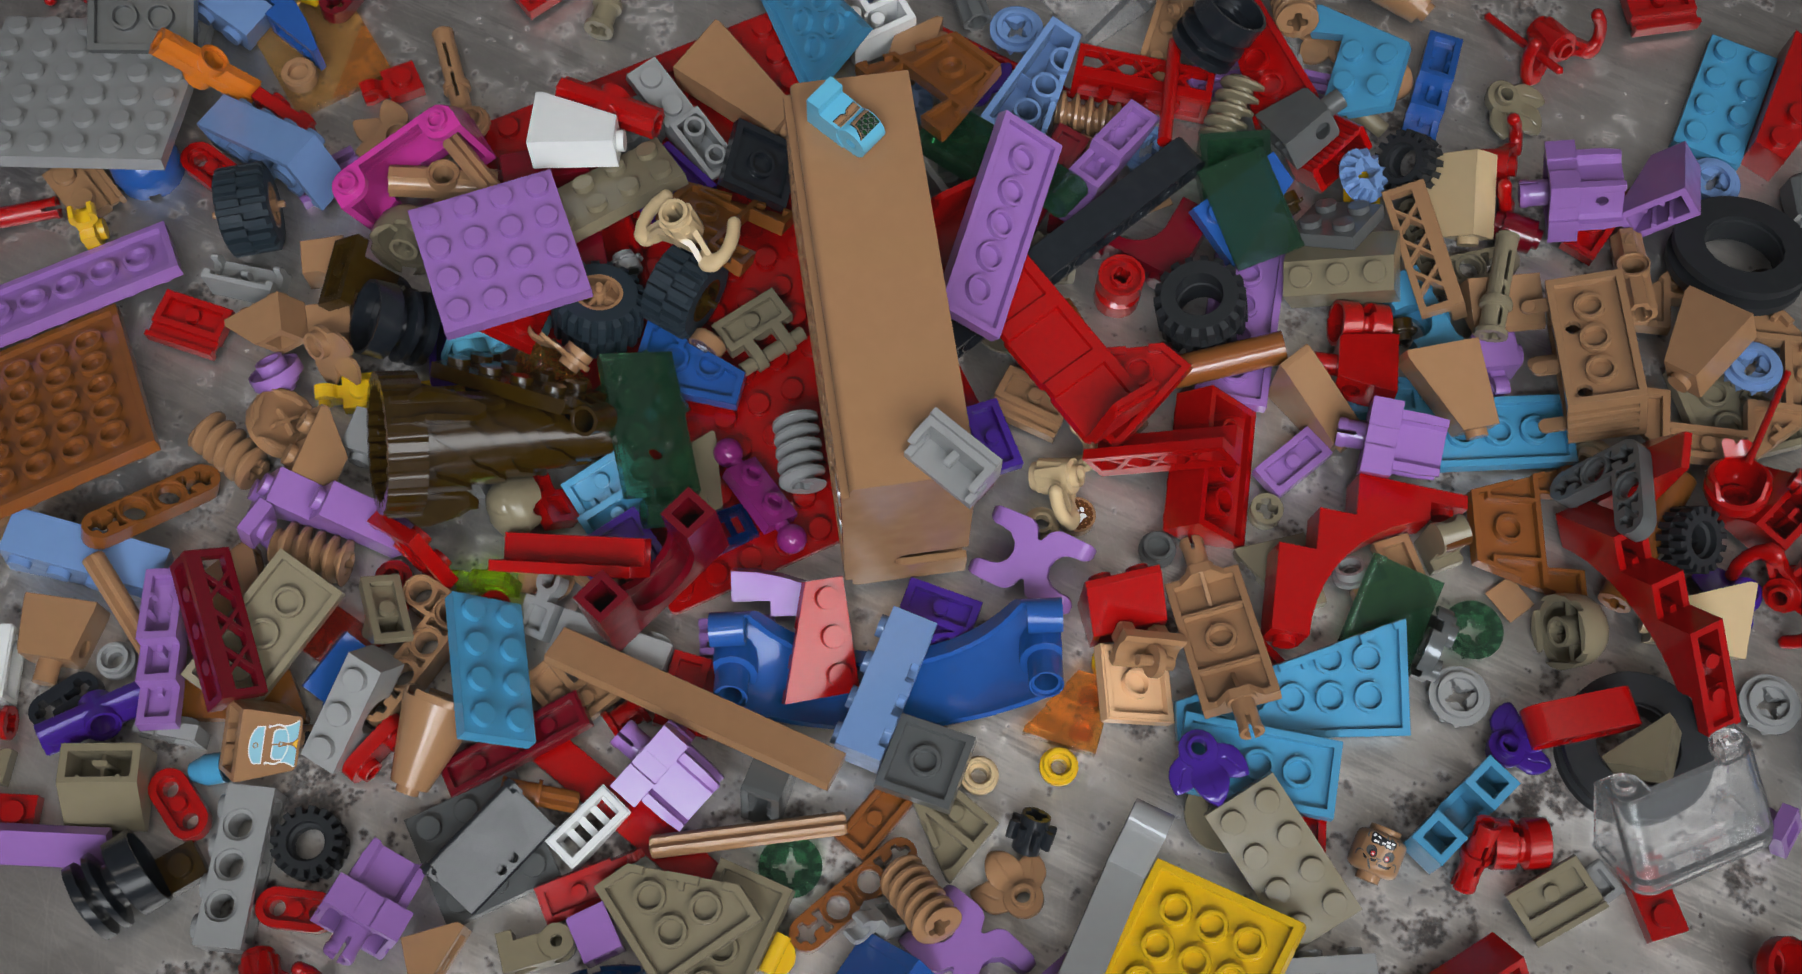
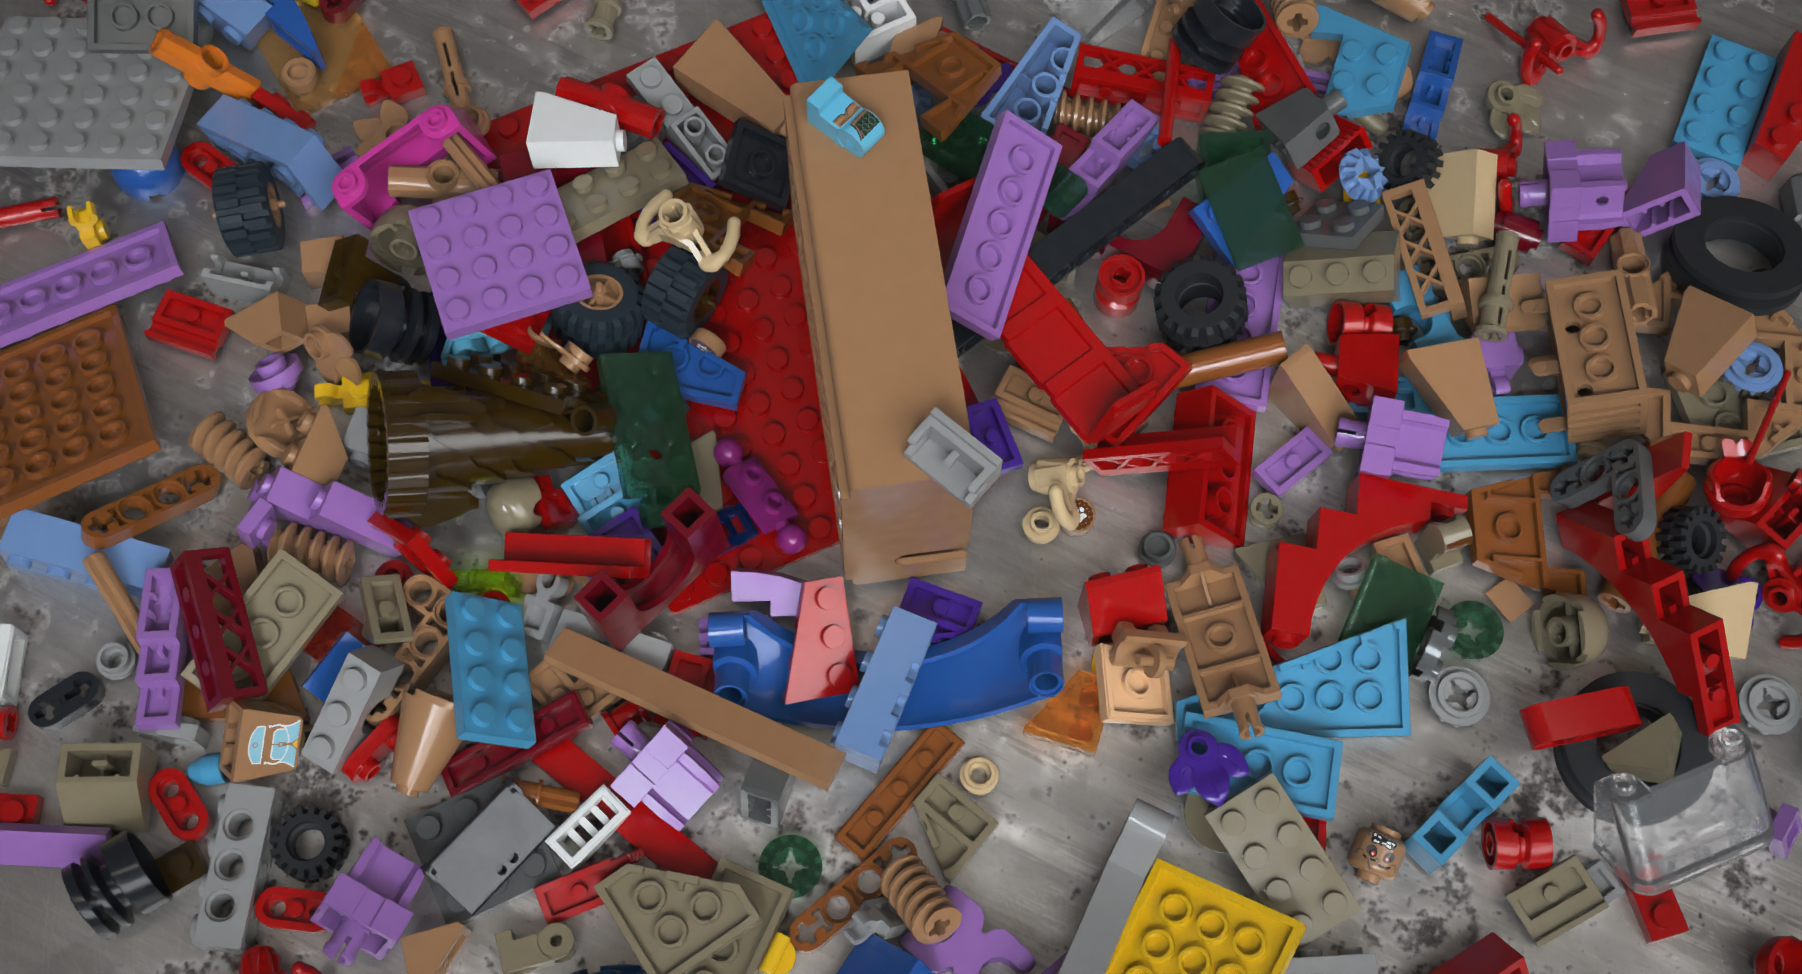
(58, 634): medium nougat torso -> none
(81, 185): medium nougat plate -> none
(96, 718): dark purple piece -> none
(595, 935): medium lavender panel -> none
(747, 835): medium nougat axle -> none
(753, 323): dark tan plate -> none
(798, 453): light grey piece -> none
(925, 763): dark grey plate -> none
(1006, 881): medium nougat plate -> none
(1015, 18): medium blue gear -> none
(1030, 557): medium lavender piece -> none
(1031, 832): black gear -> none
(1062, 755): yellow plate -> none
(1476, 854): red pin -> none
(1509, 732): dark purple plate -> none

